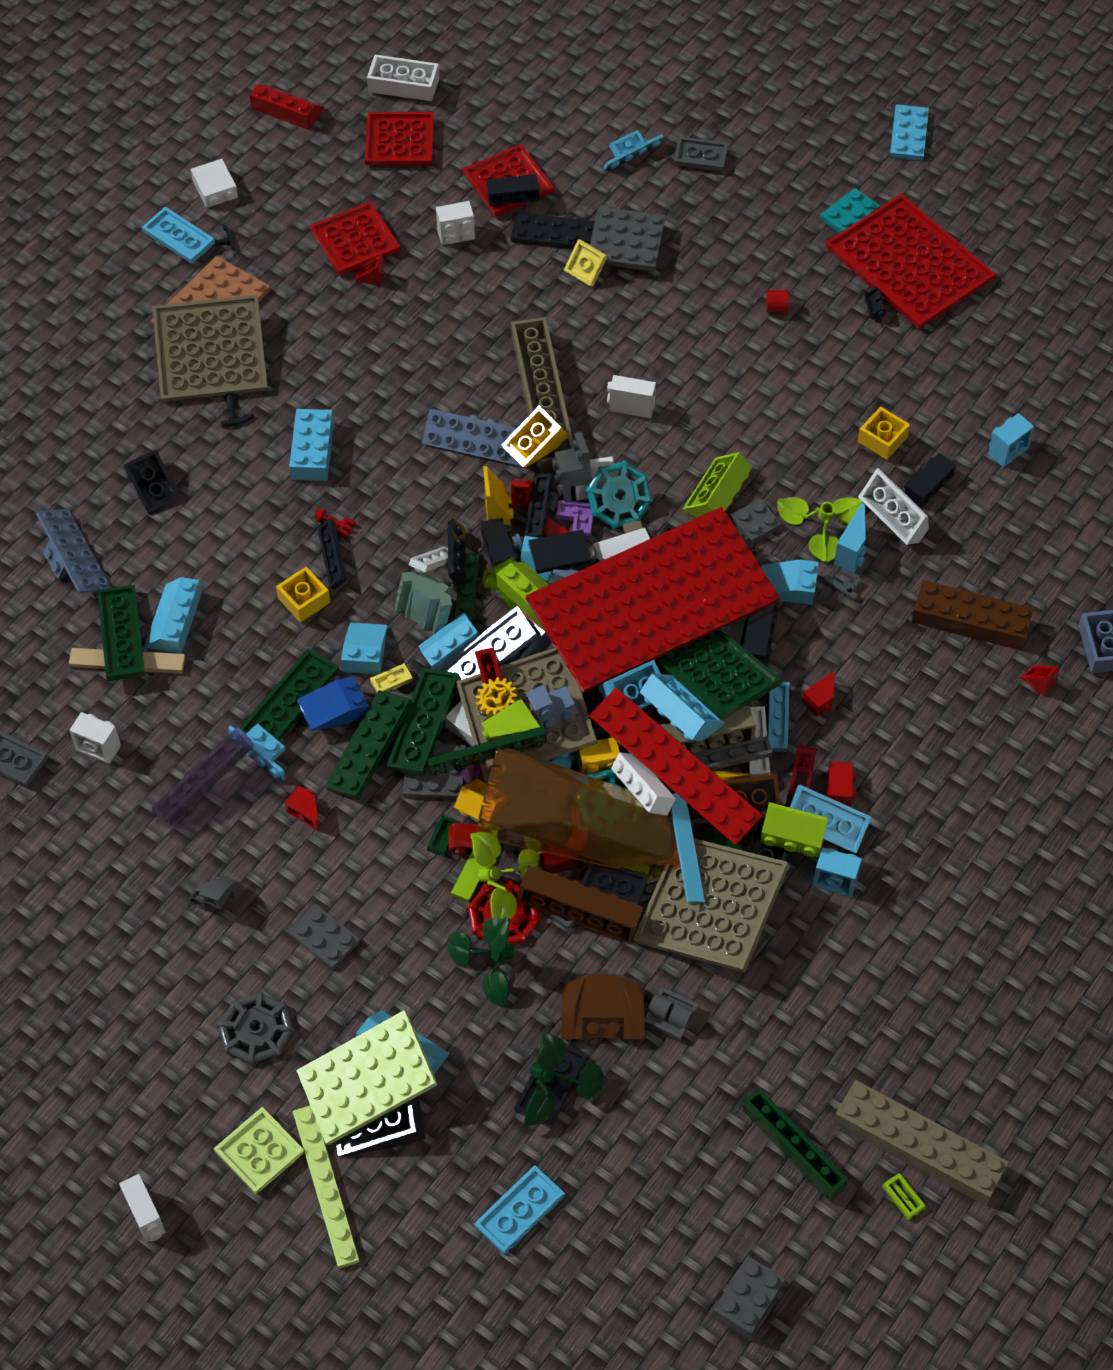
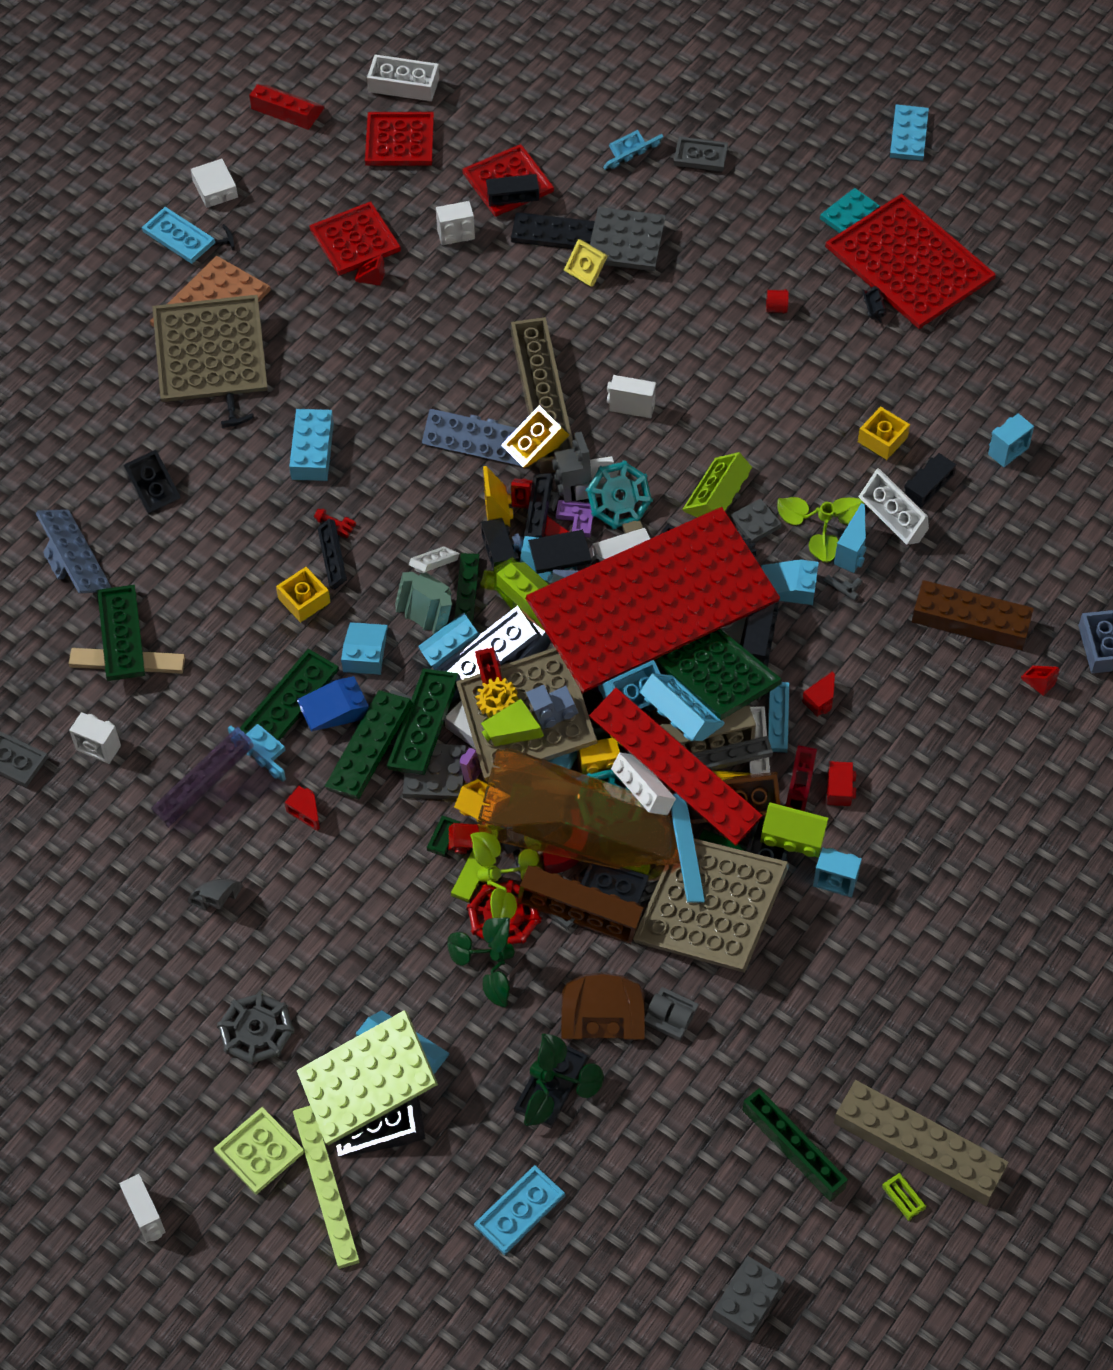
(174, 615): medium azure slope -> none
(324, 937): dark grey plate -> none
(392, 679): light yellow plate -> none
(456, 551): black plate -> none
(482, 752): dark green plate -> none
(844, 824): medium azure plate -> none

